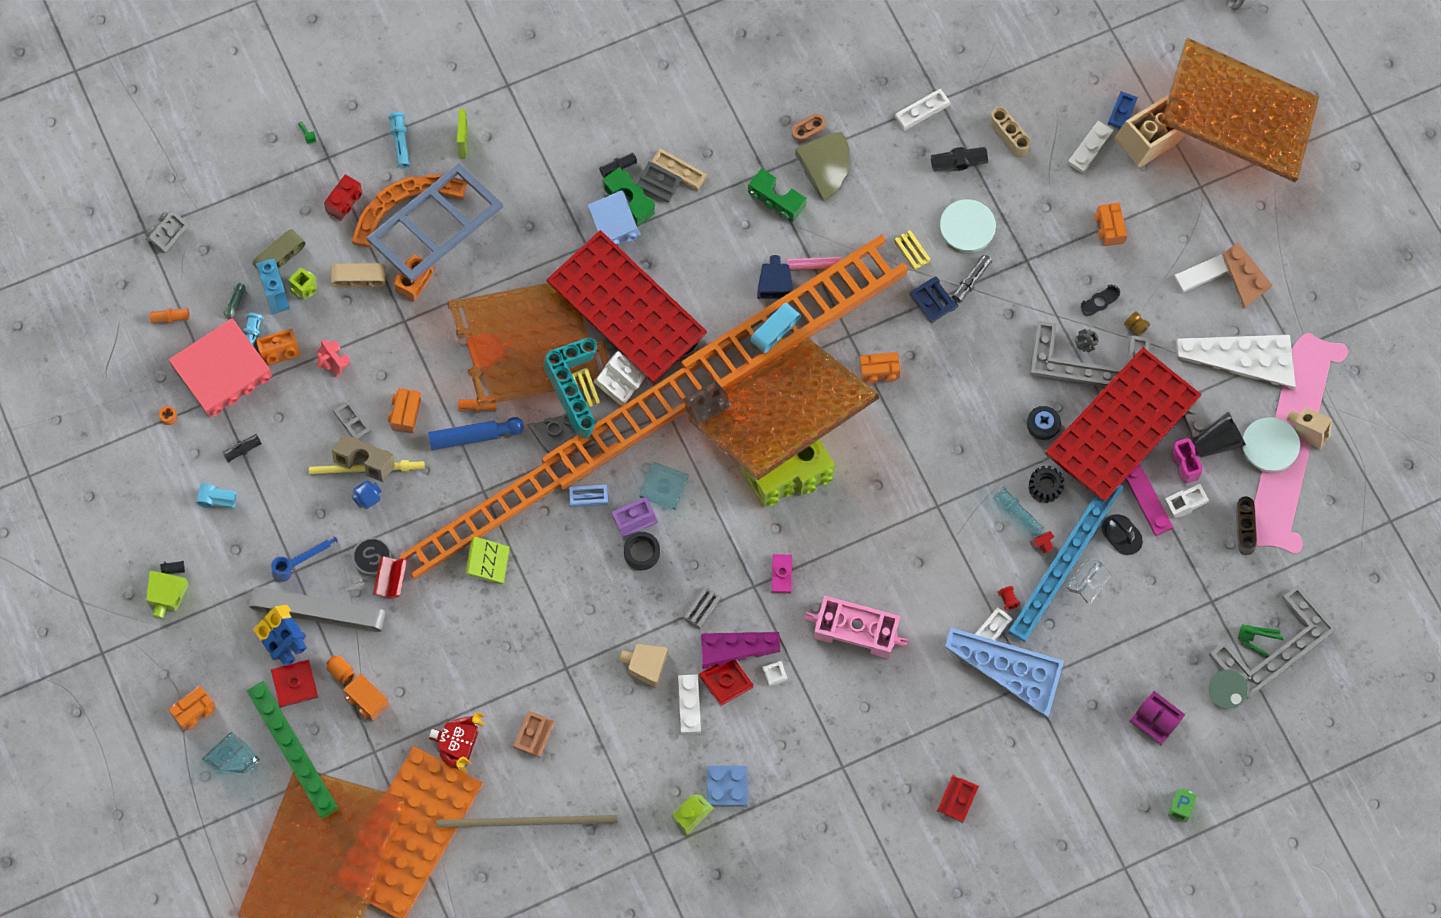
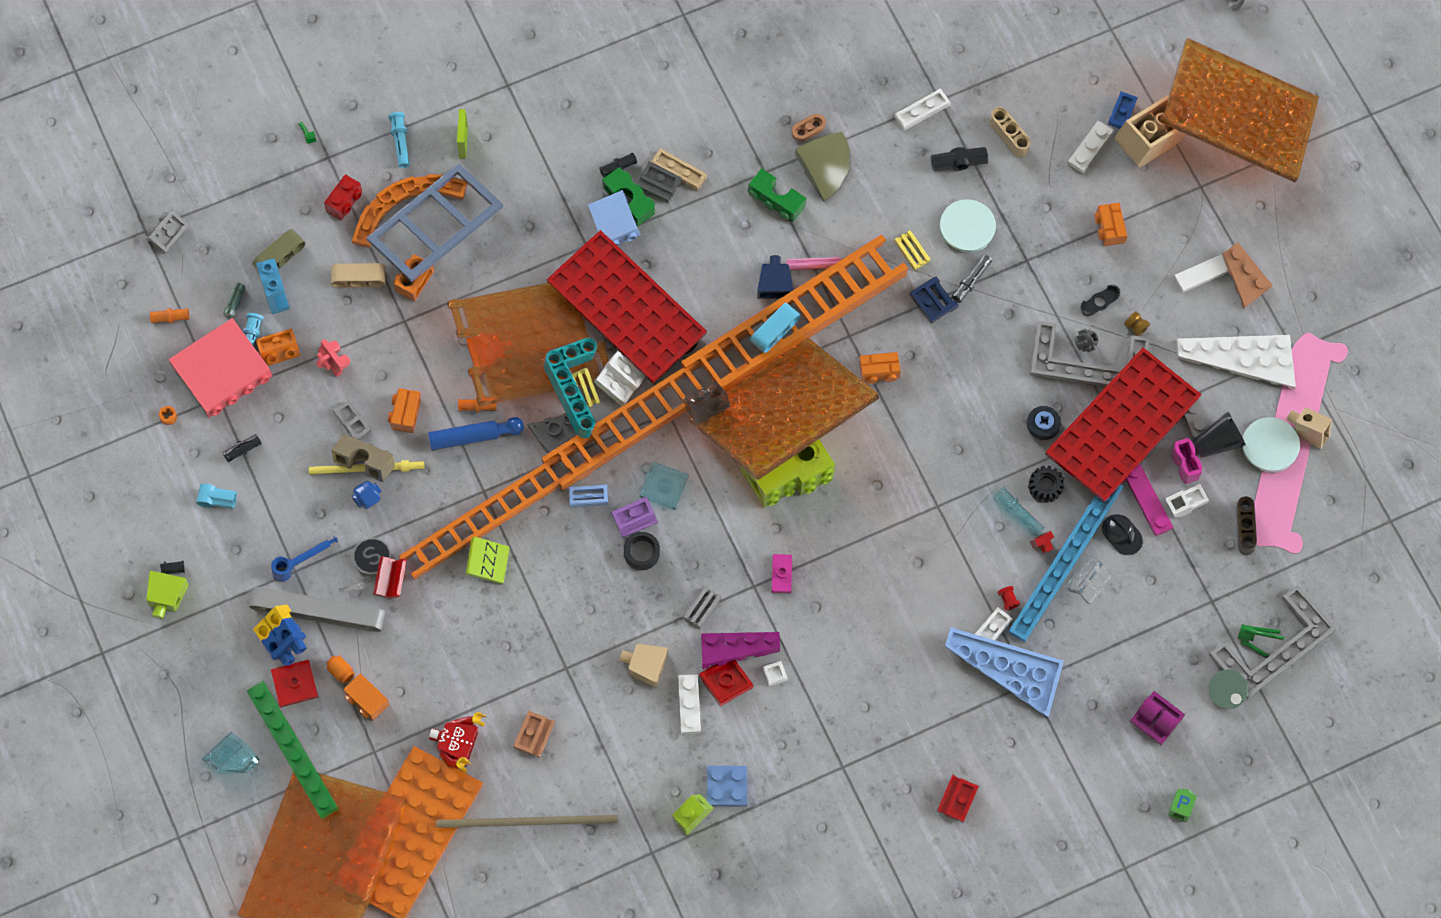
(192, 708): orange brick -> none
(303, 284): lime brick -> none
(836, 621): bright pink brick -> none

